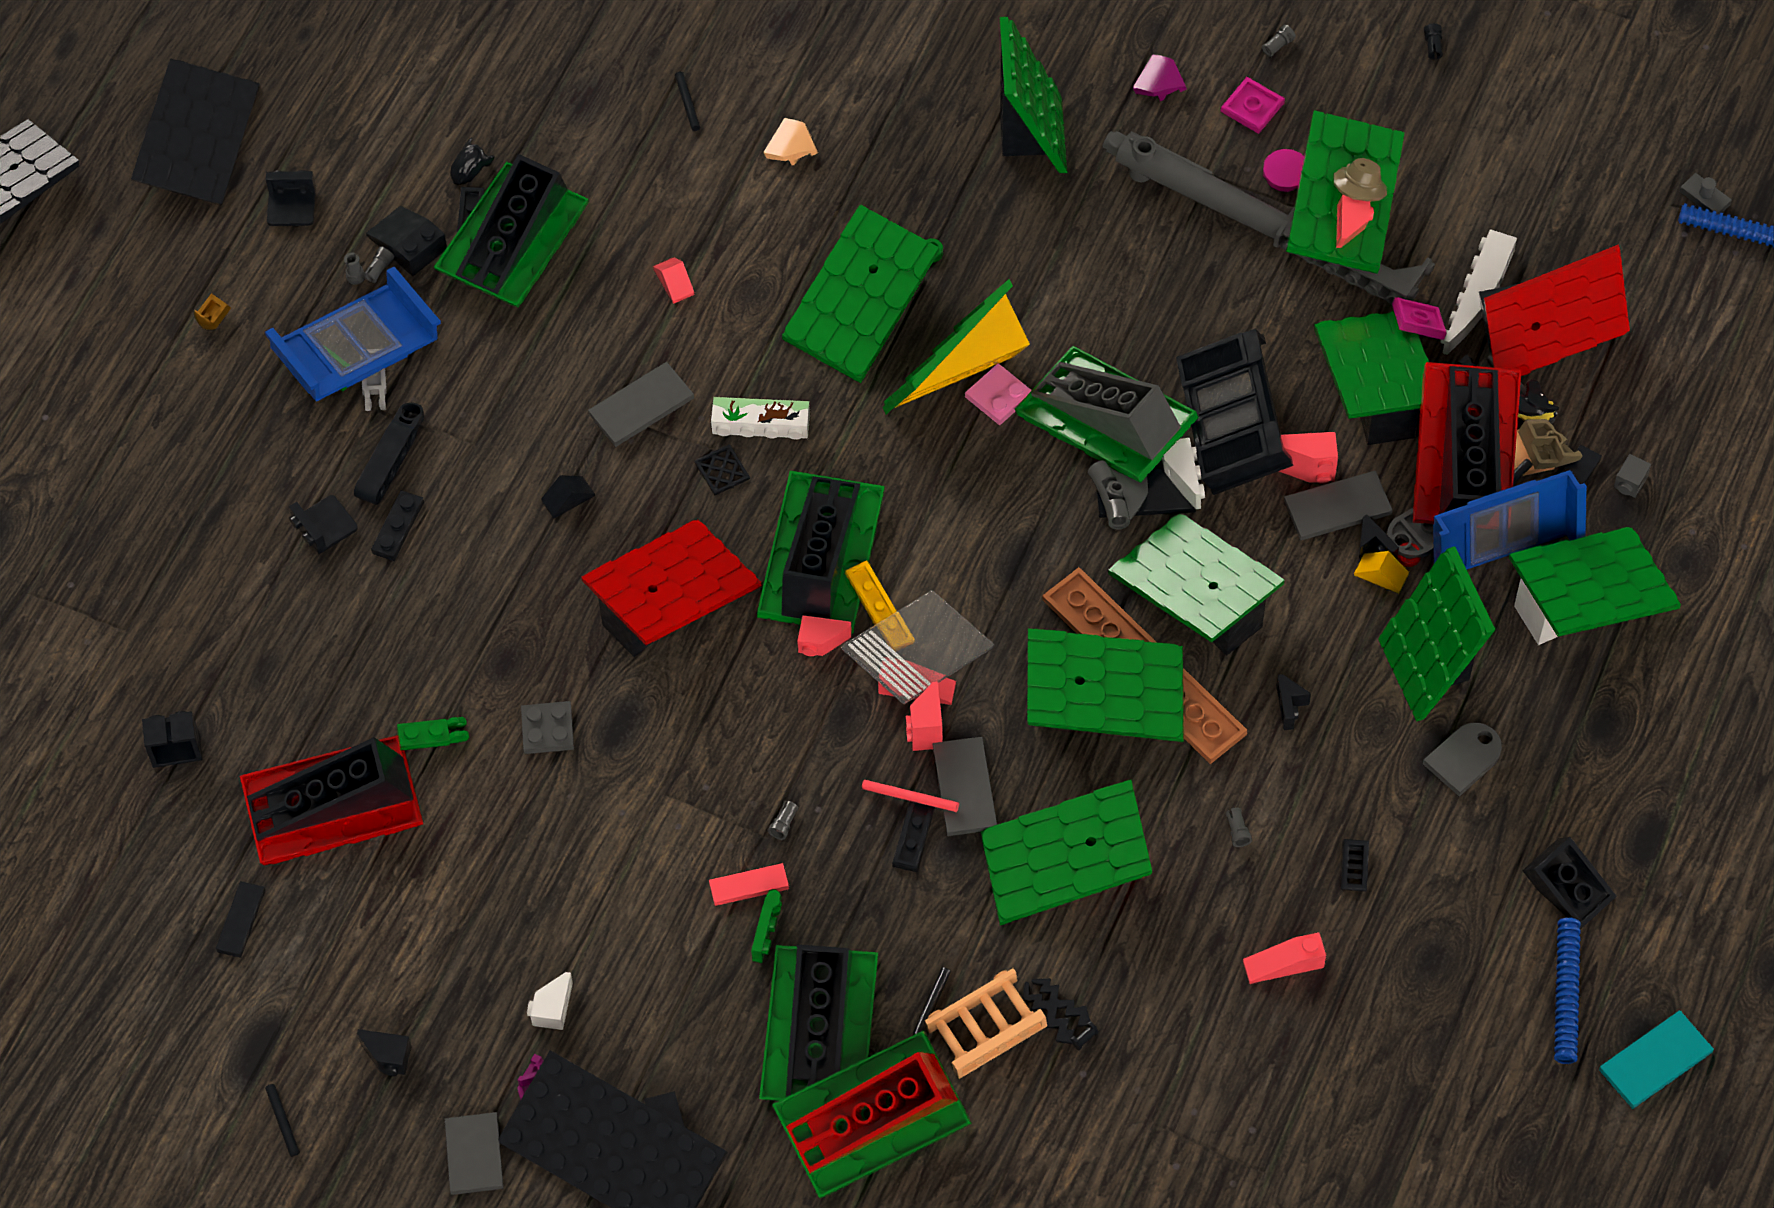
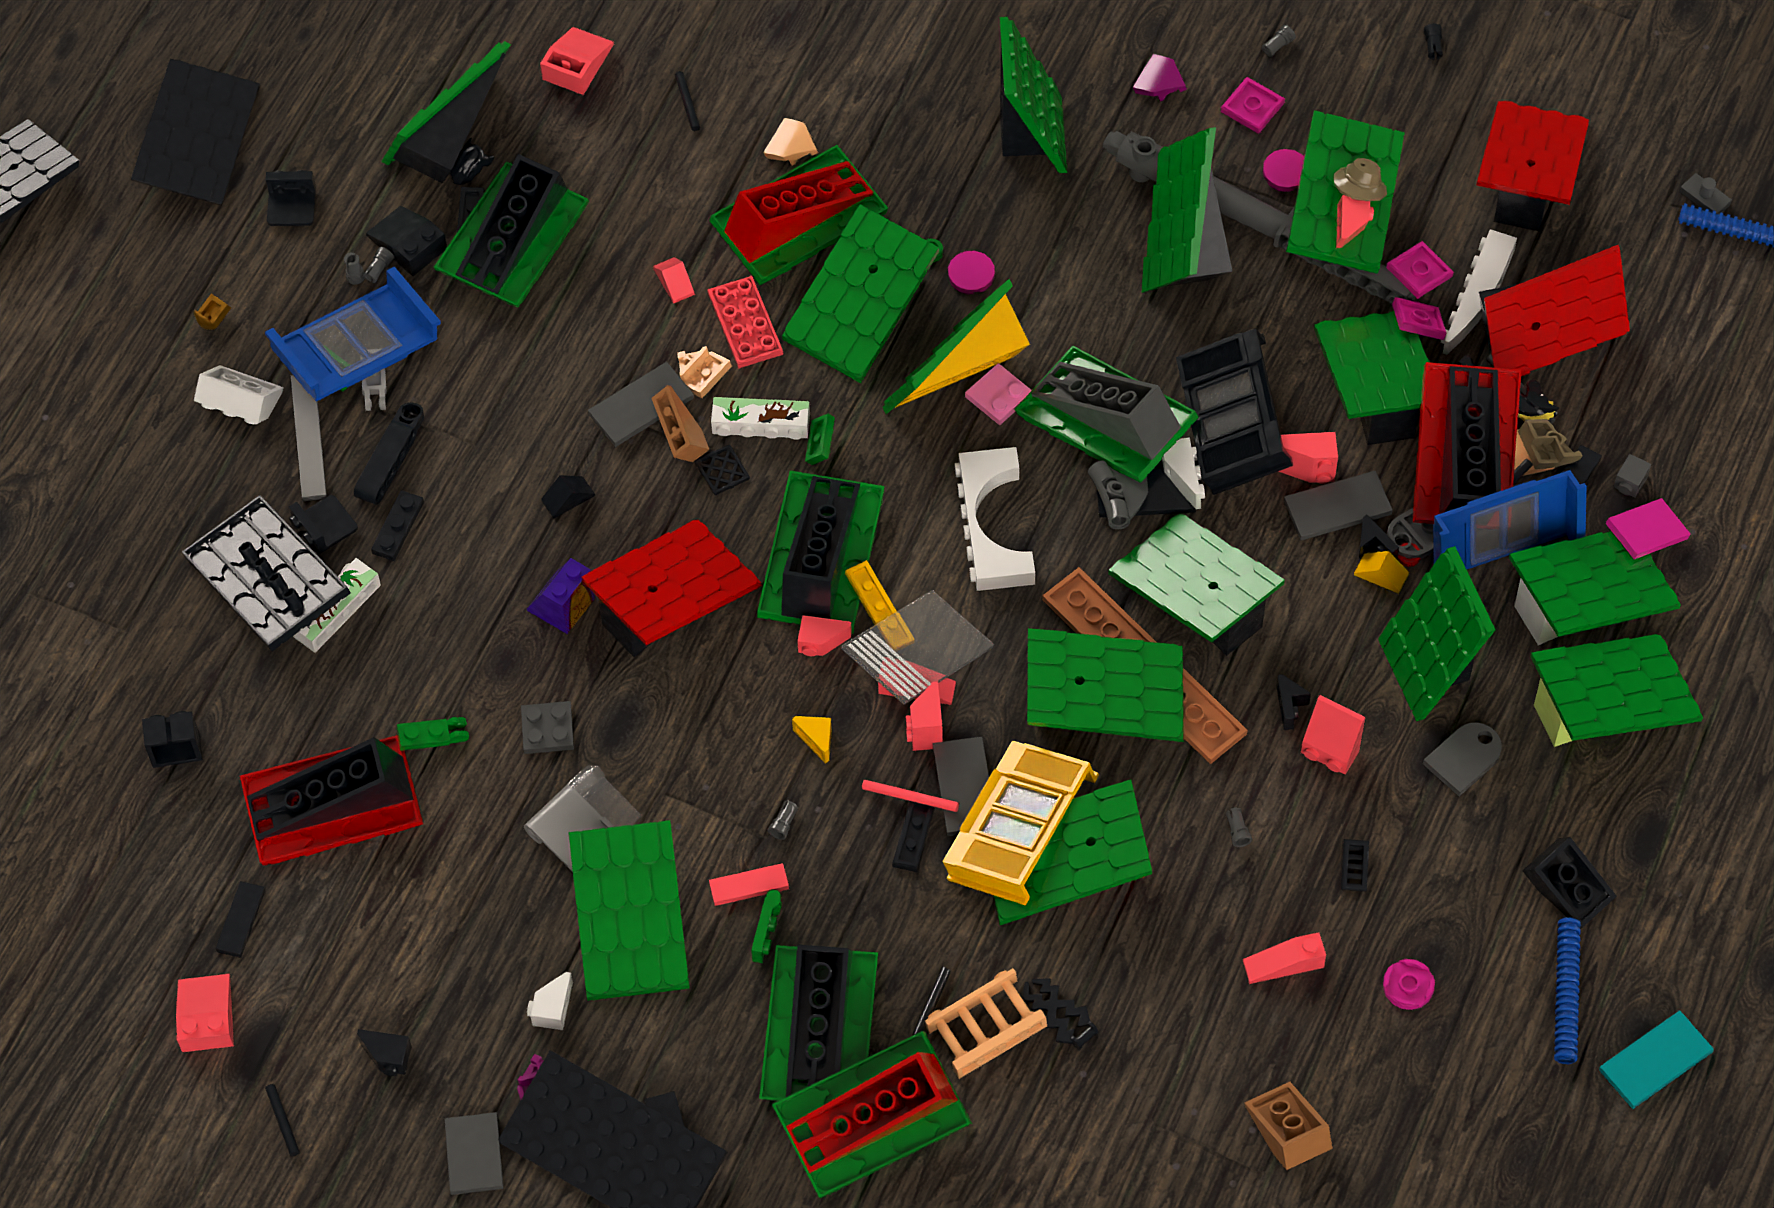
(204, 1013): none -> coral slope
(237, 394): none -> white slope
(266, 573): none -> piece
(308, 443): none -> light grey tile
(361, 583): none -> white brick
(437, 134): none -> black piece
(564, 597): none -> dark purple slope
(575, 60): none -> coral slope
(581, 805): none -> door
(628, 910): none -> green piece
(679, 426): none -> medium nougat slope
(702, 370): none -> light nougat slope
(745, 322): none -> coral tile
(795, 214): none -> red piece
(815, 733): none -> yellow slope
(820, 439): none -> green plate
(971, 272): none -> dark pink tile
(992, 564): none -> white arch
(1014, 820): none -> yellow piece
(1186, 225): none -> green piece
(1289, 1125): none -> medium nougat slope
(1333, 735): none -> coral slope
(1408, 984): none -> dark pink tile
(1419, 269): none -> dark pink tile
(1531, 160): none -> red piece
(1611, 689): none -> green piece
(1647, 528): none -> dark pink tile

